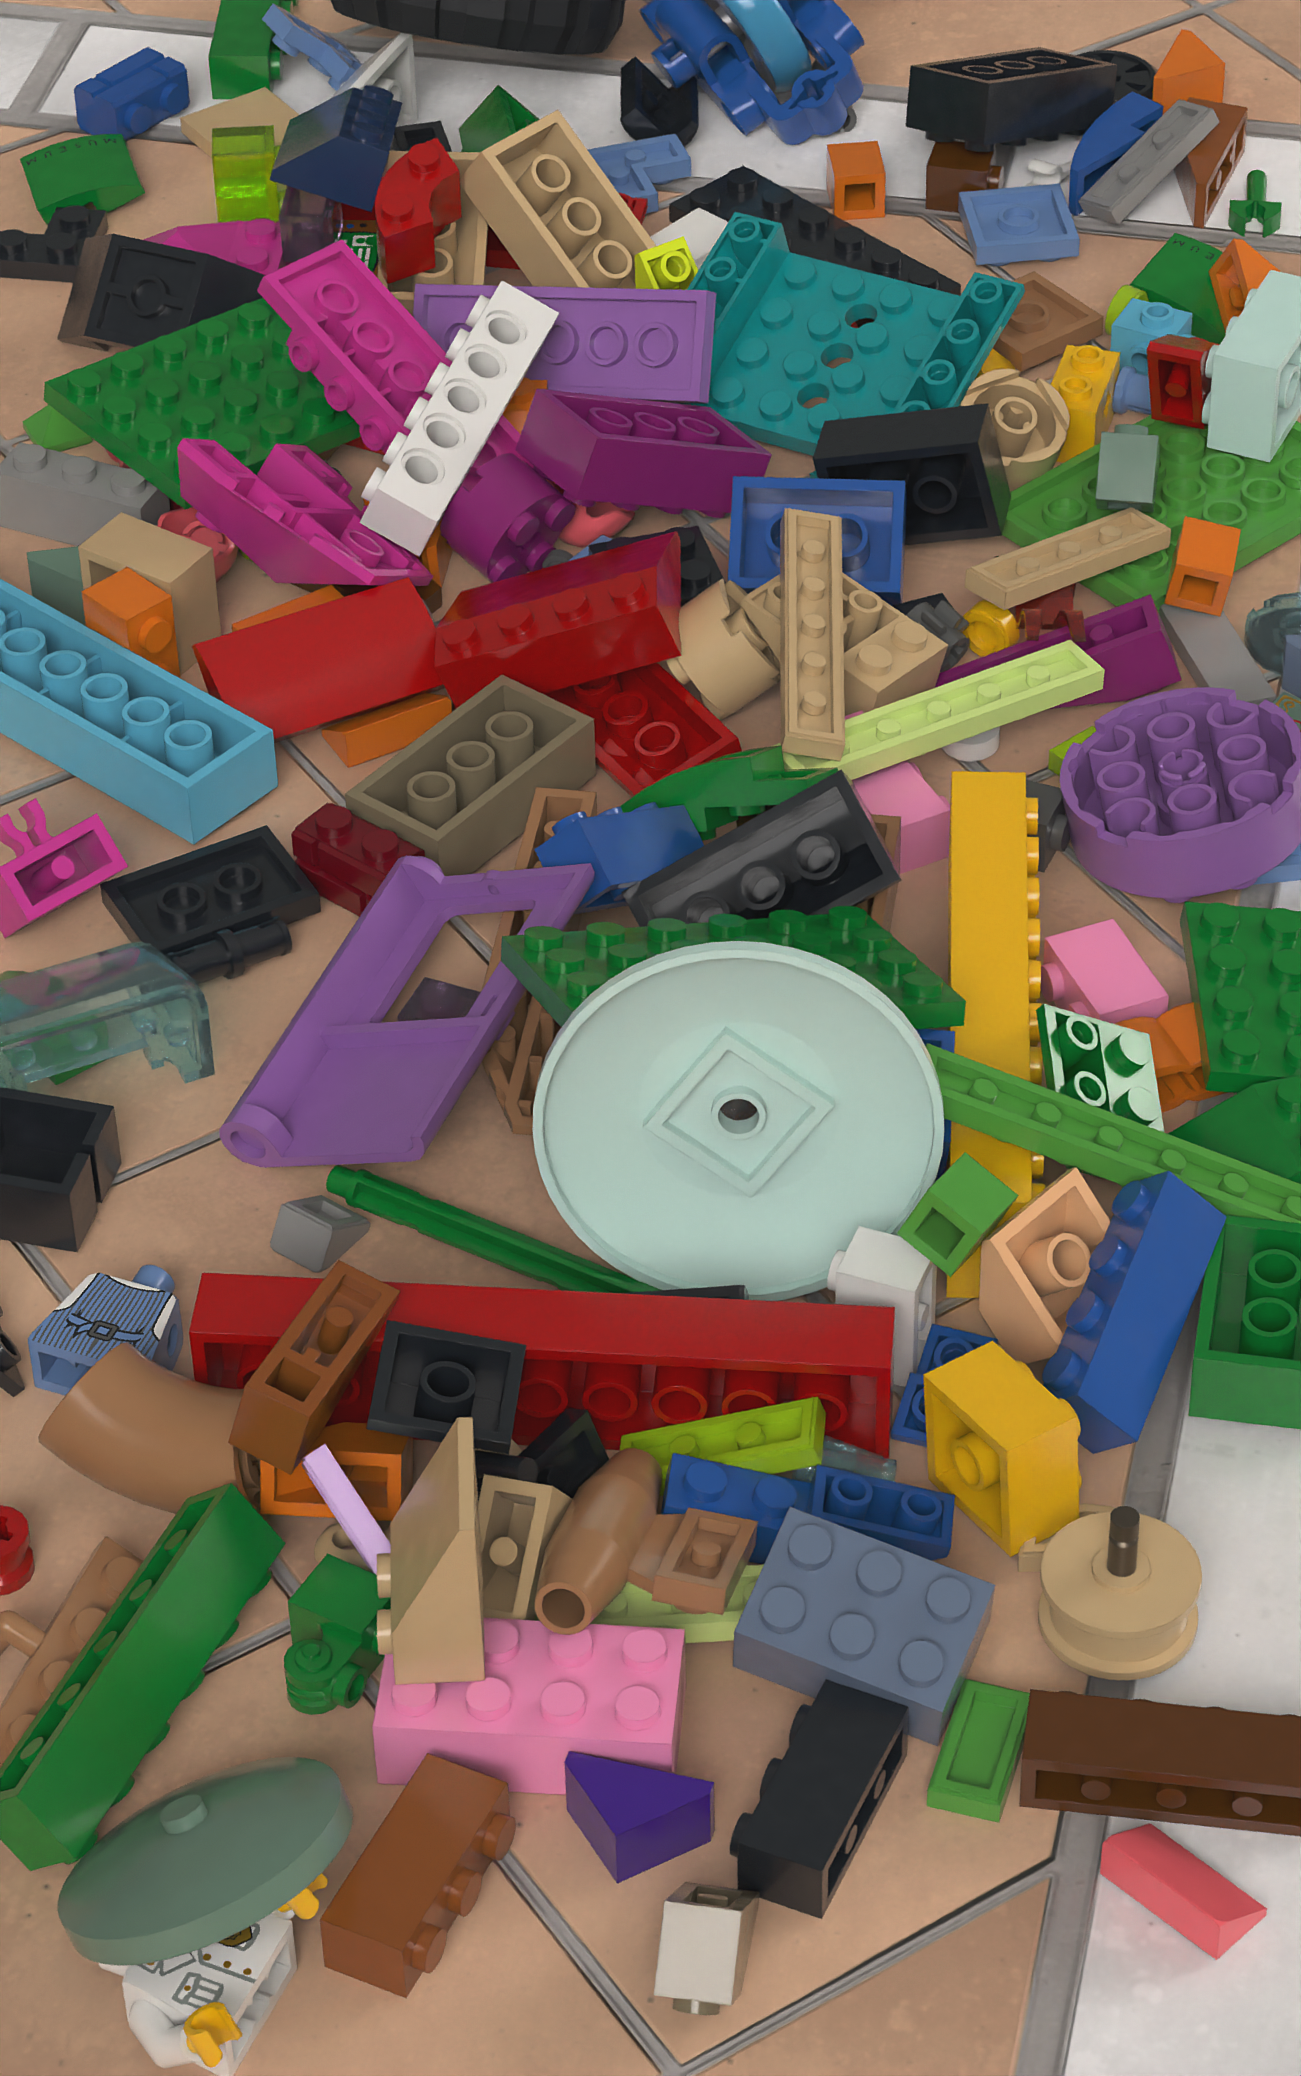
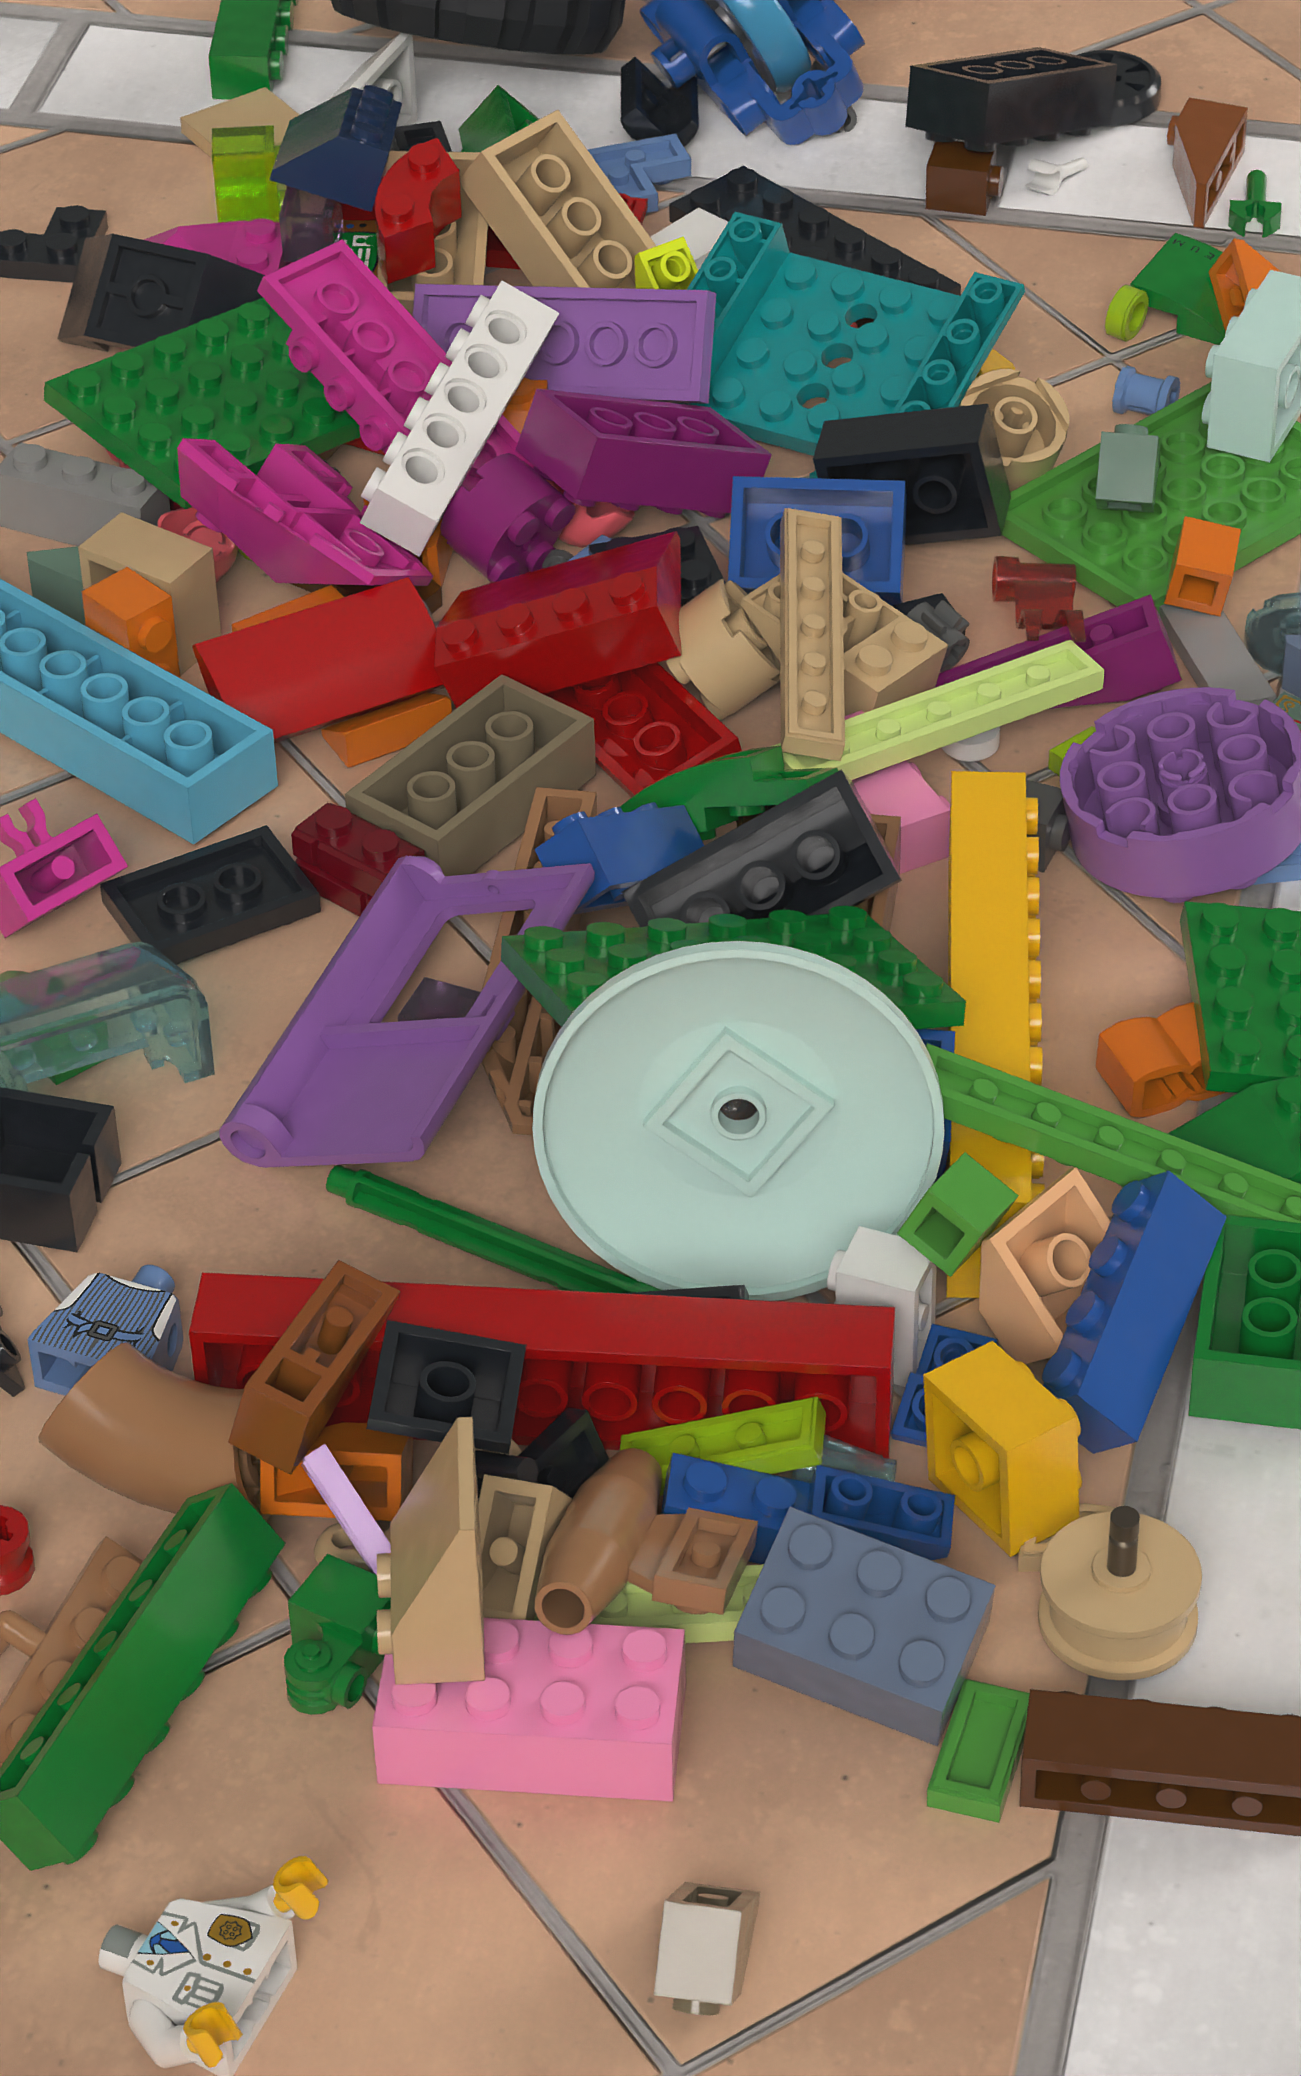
(54, 430): bright green slope -> none
(82, 172): green slope -> none
(132, 95): blue brick -> none
(205, 1861): sand green dish -> none
(232, 952): black pin -> none
(316, 1232): light grey slope -> none
(324, 51): medium blue plate -> none
(417, 1876): dark orange brick -> none
(637, 1813): dark purple slope -> none
(820, 1798): black brick -> none
(856, 180): orange brick -> none
(990, 628): yellow tile -> none
(1018, 224): medium blue plate -> none
(1045, 324): medium nougat plate -> none
(1067, 558): tan tile -> none
(1087, 386): yellow brick -> none
(1100, 975): bright pink brick -> none
(1100, 1065): slope -> none
(1108, 141): blue slope -> none
(1142, 323): medium azure brick -> none
(1148, 161): light grey tile -> none
(1178, 379): red slope -> none
(1179, 1888): coral slope -> none
(1187, 72): orange slope -> none

